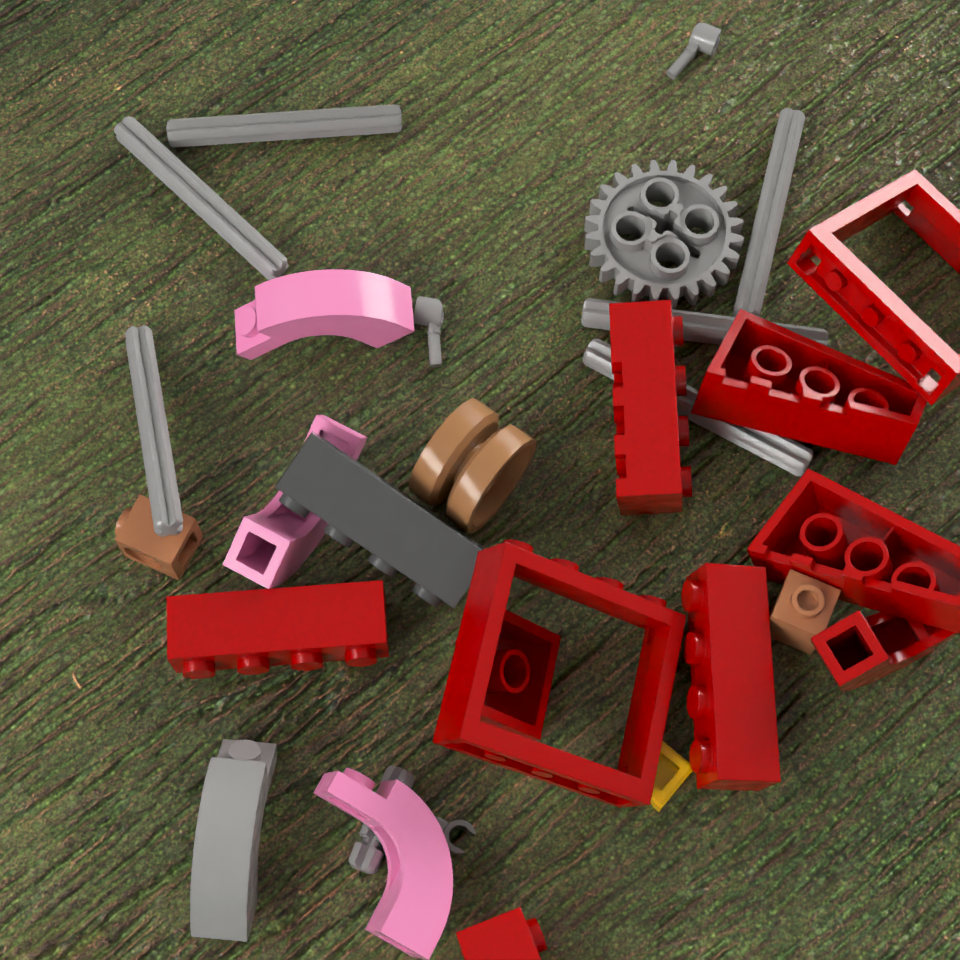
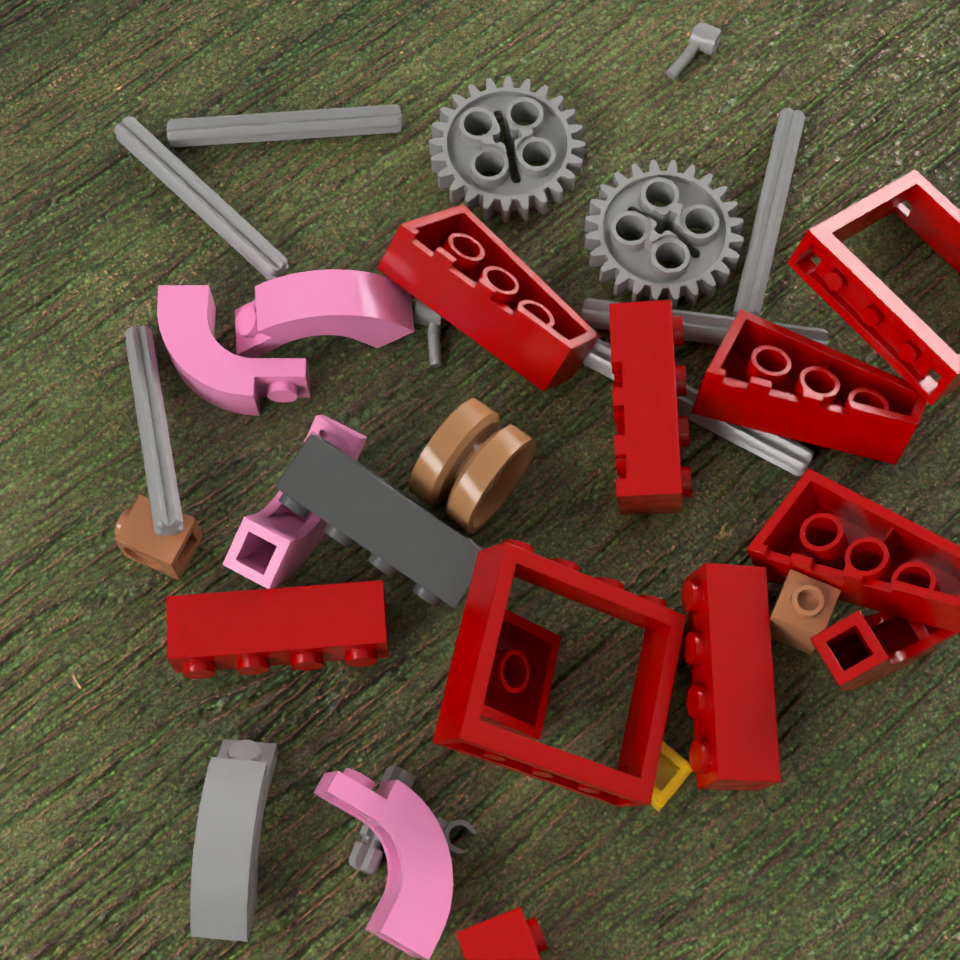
(215, 374): none -> bright pink arch
(488, 294): none -> red wedge
(549, 139): none -> light grey gear

